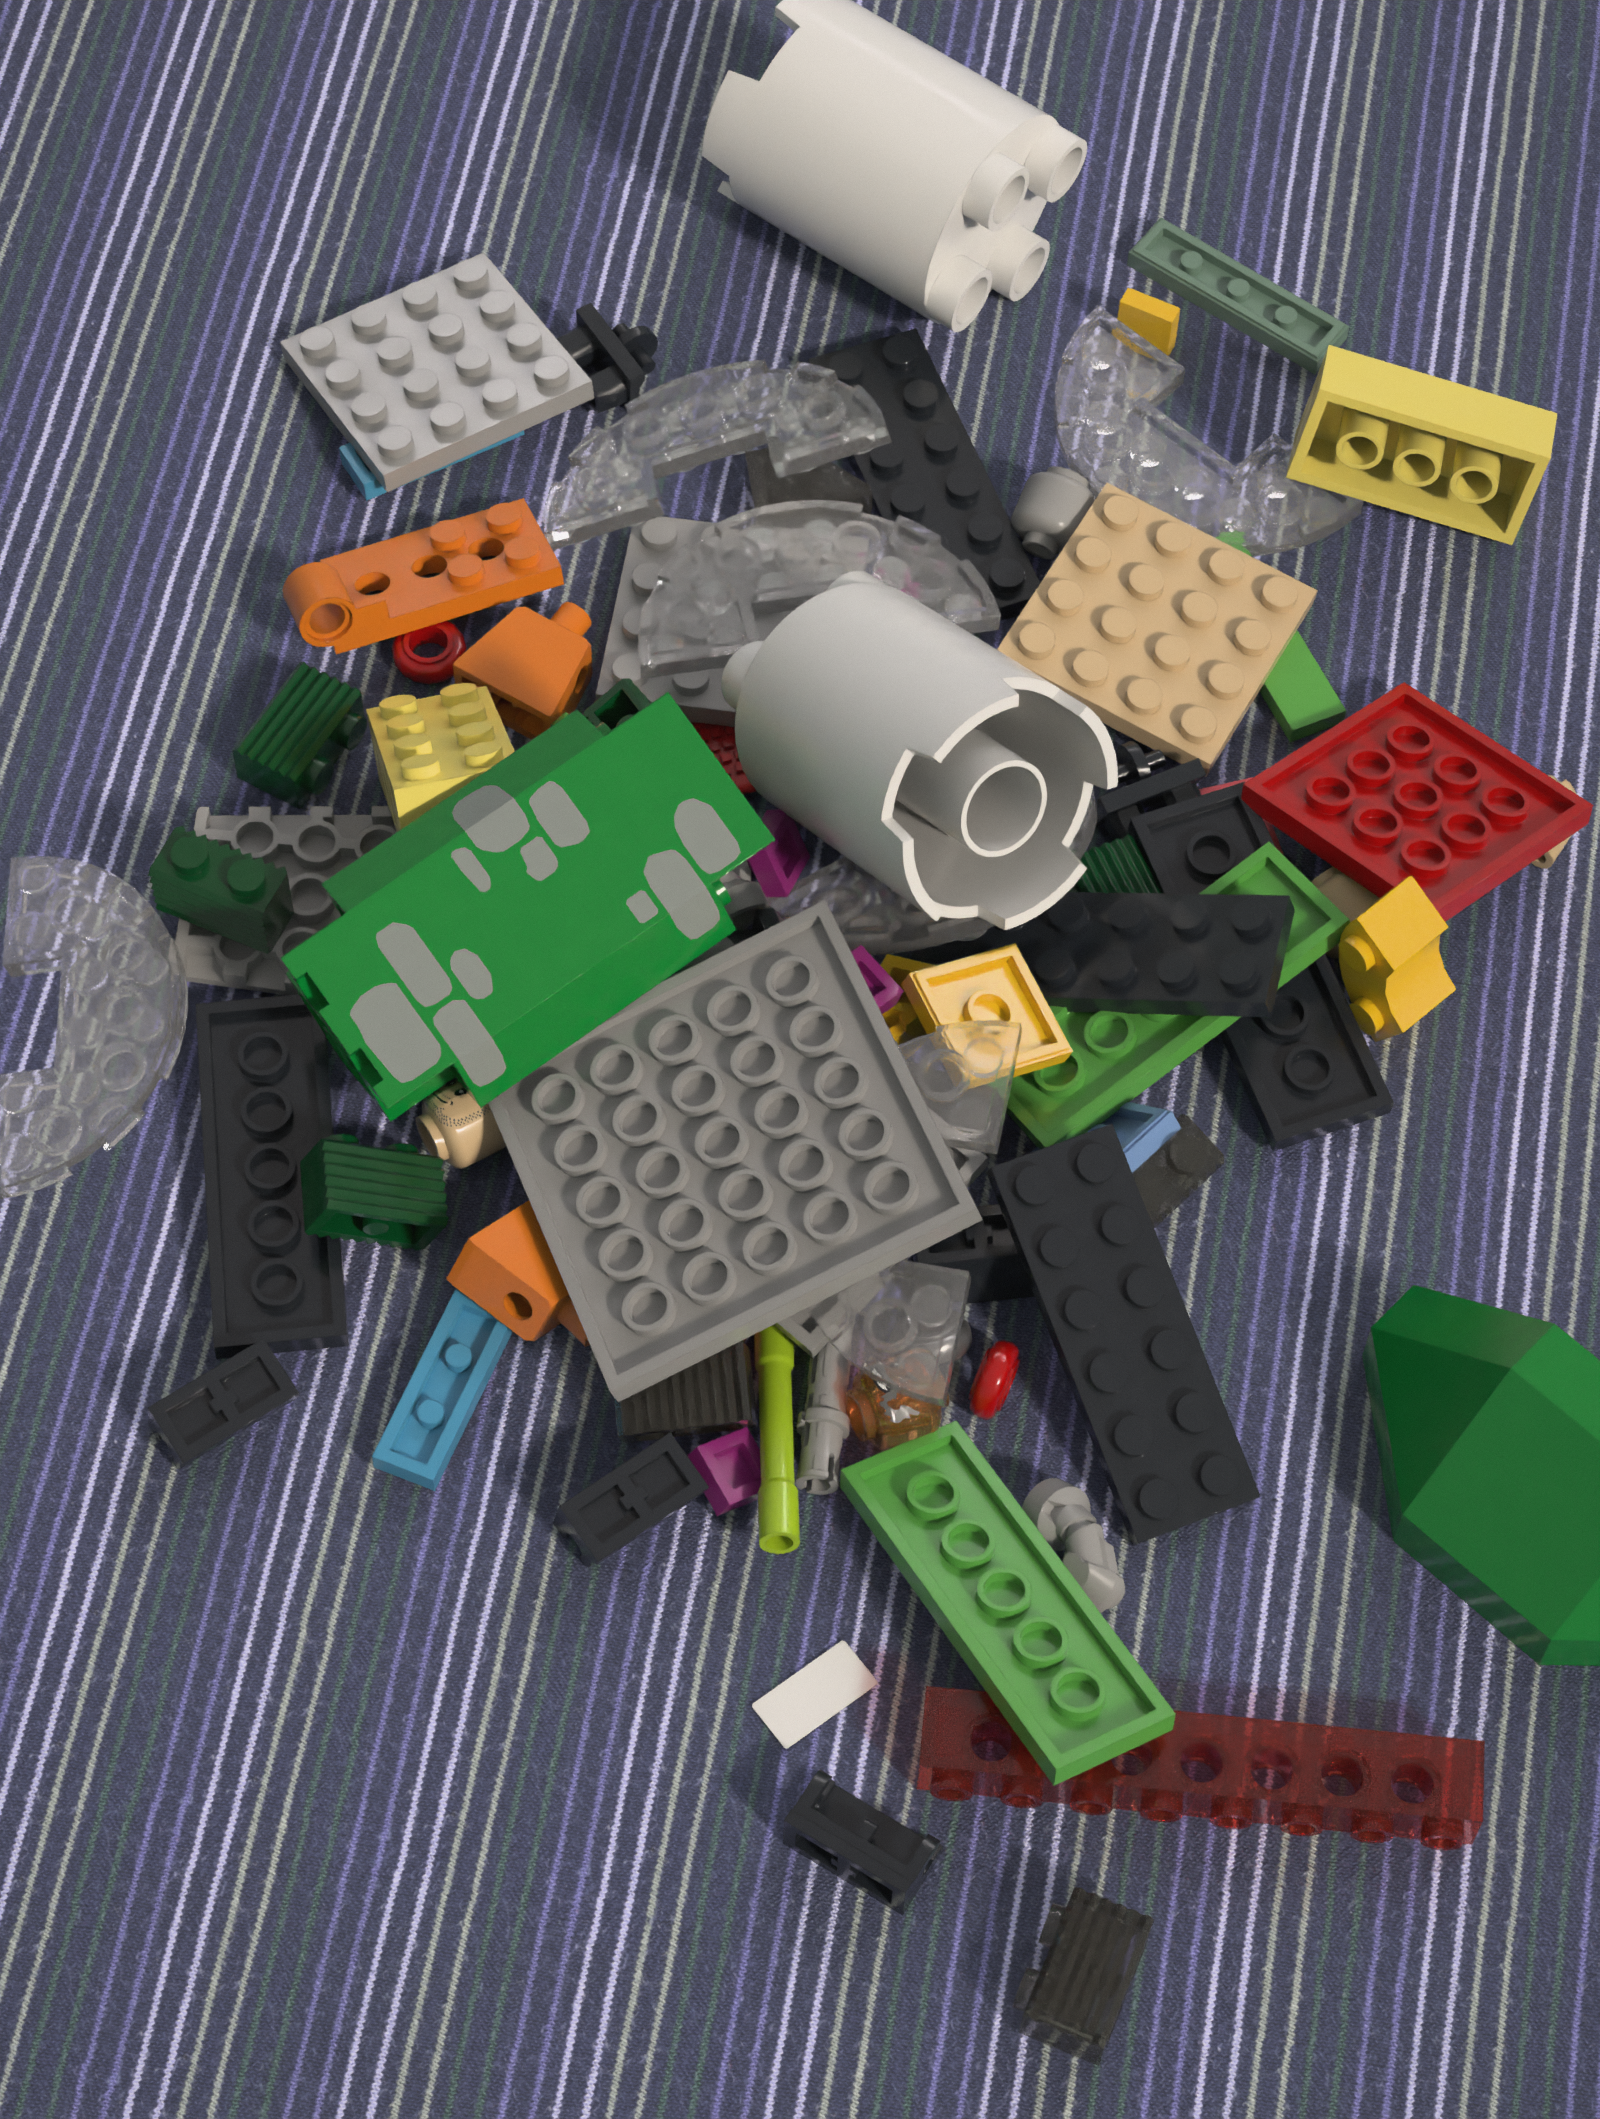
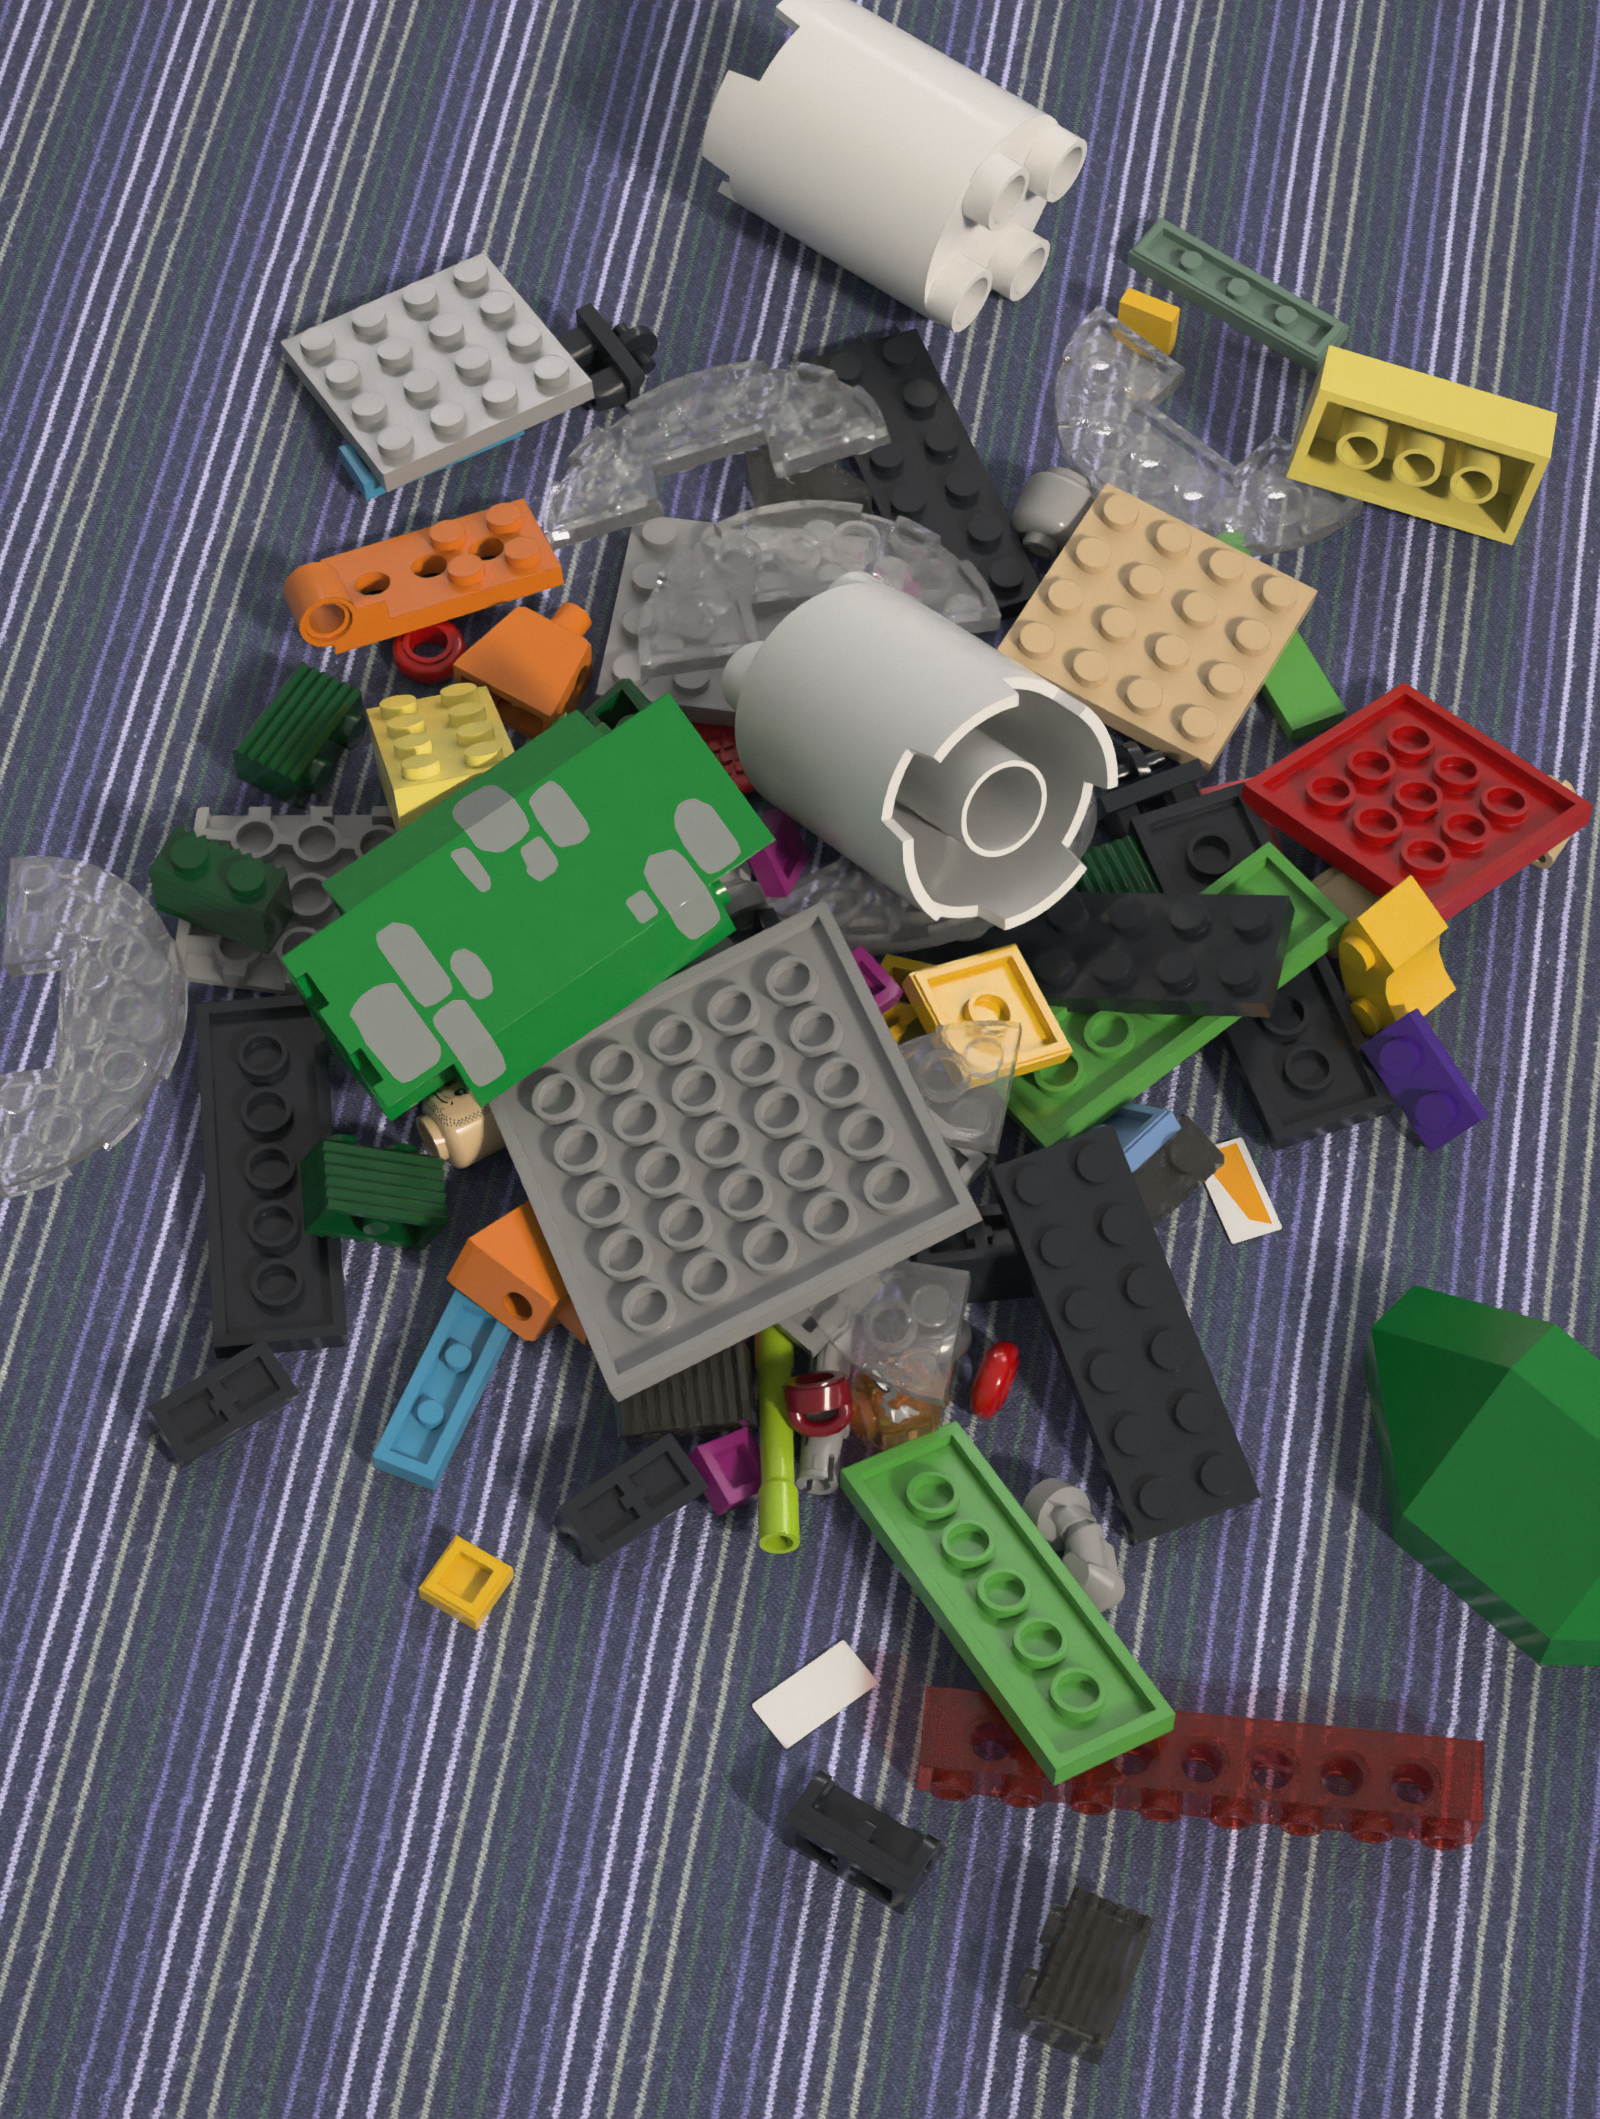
(466, 1582): none -> yellow tile
(818, 1393): none -> dark red tile
(1241, 1195): none -> sticker
(1424, 1080): none -> dark purple plate

